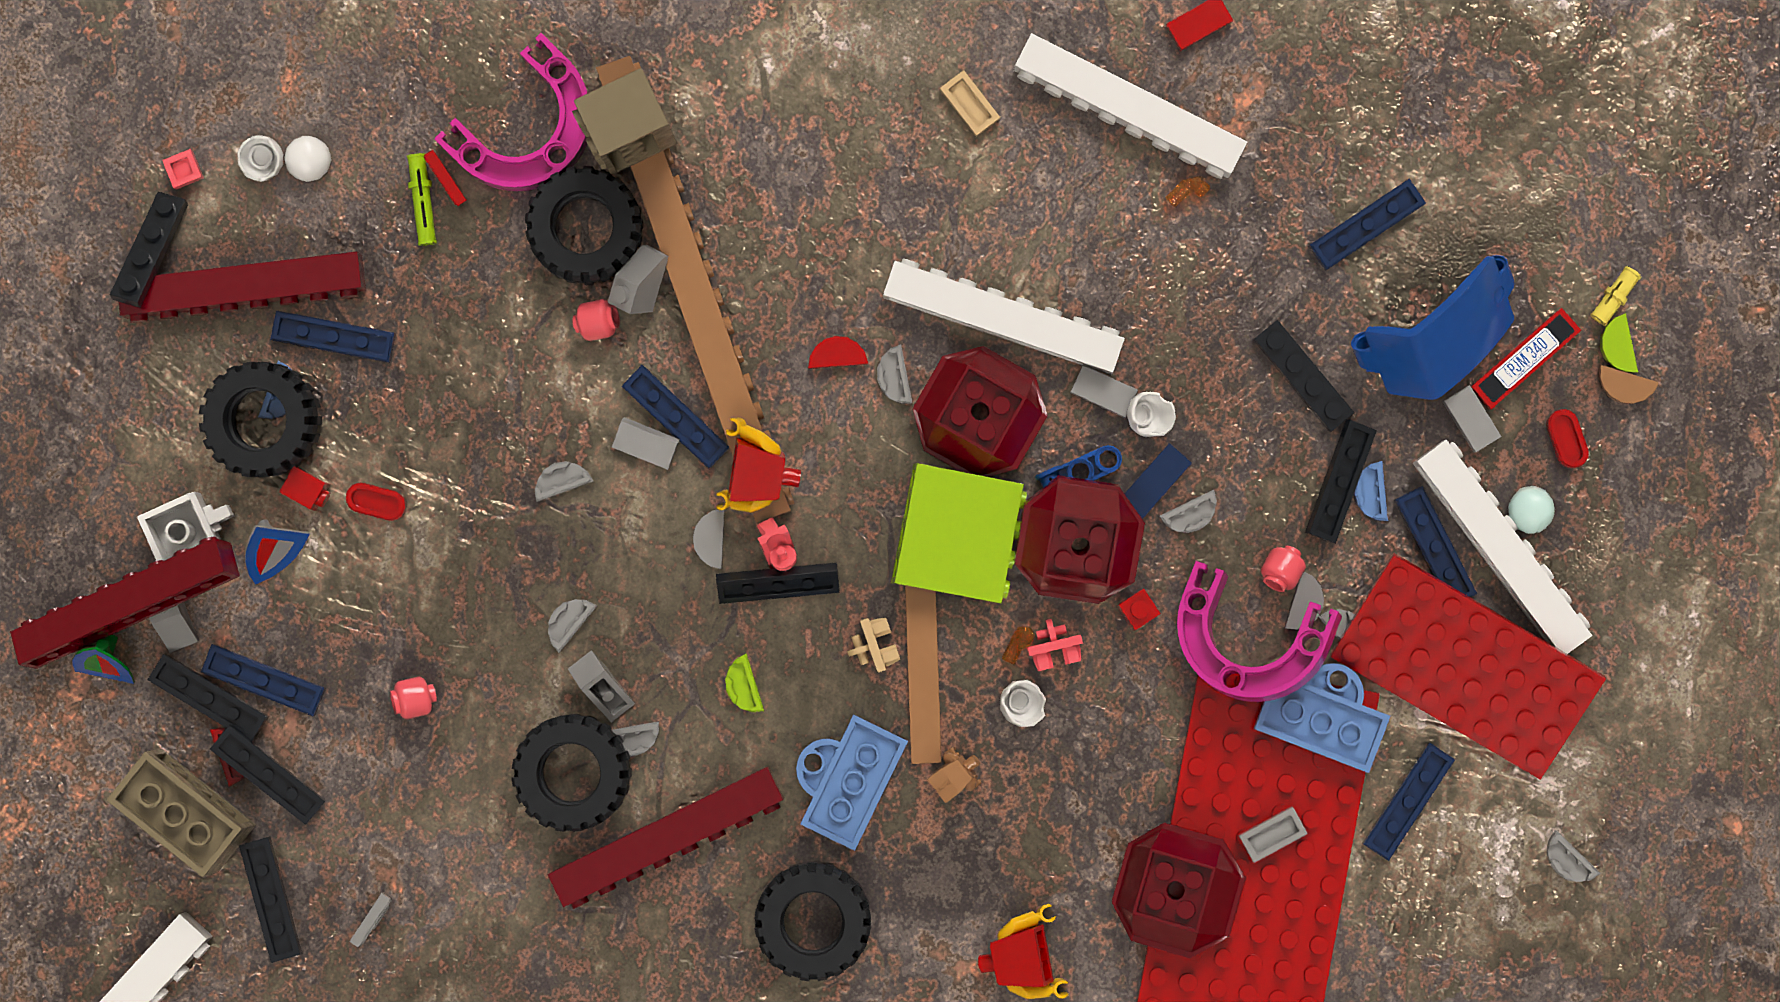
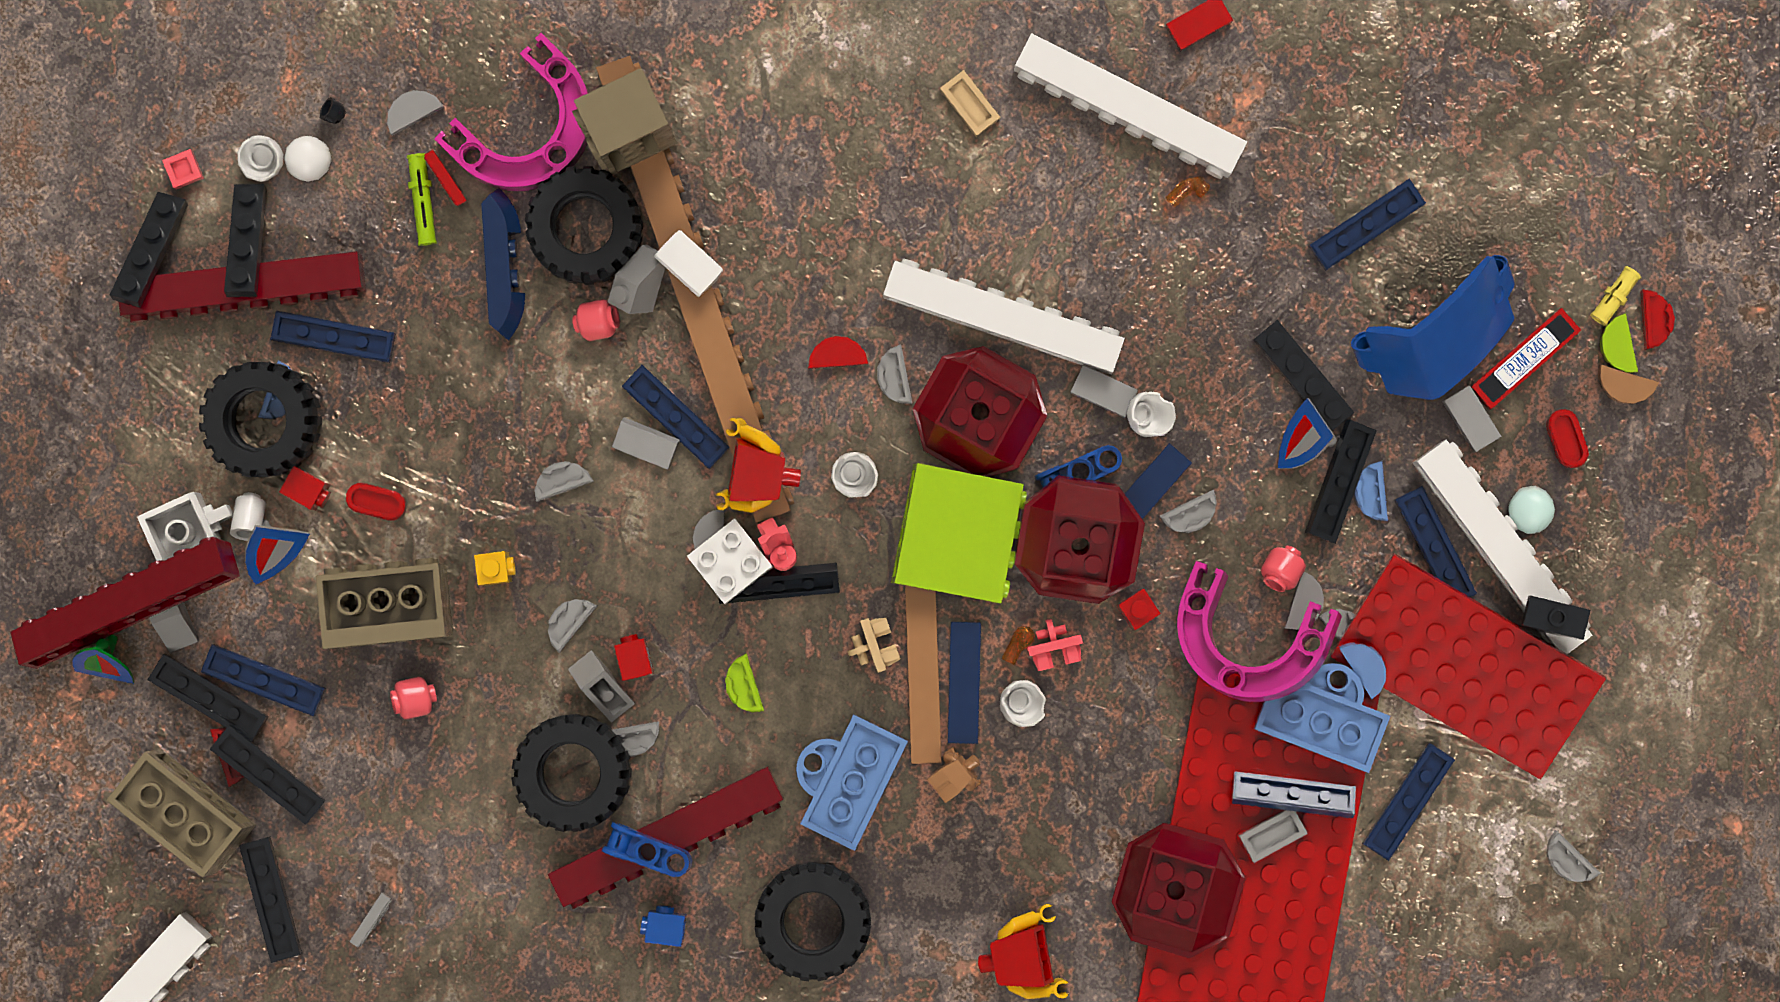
(245, 240): none -> black plate
(247, 513): none -> white brick
(332, 111): none -> black hinge
(373, 622): none -> dark tan brick
(410, 109): none -> light grey tile
(494, 568): none -> yellow brick
(499, 224): none -> dark blue brick
(631, 845): none -> blue piece
(633, 657): none -> red brick
(664, 926): none -> blue brick
(689, 263): none -> white slope
(729, 561): none -> white plate
(854, 475): none -> white hair
(964, 682): none -> dark blue tile
(1293, 794): none -> tile
(1304, 437): none -> shield
(1367, 665): none -> medium blue tile
(1555, 618): none -> black brick
(1656, 318): none -> red tile

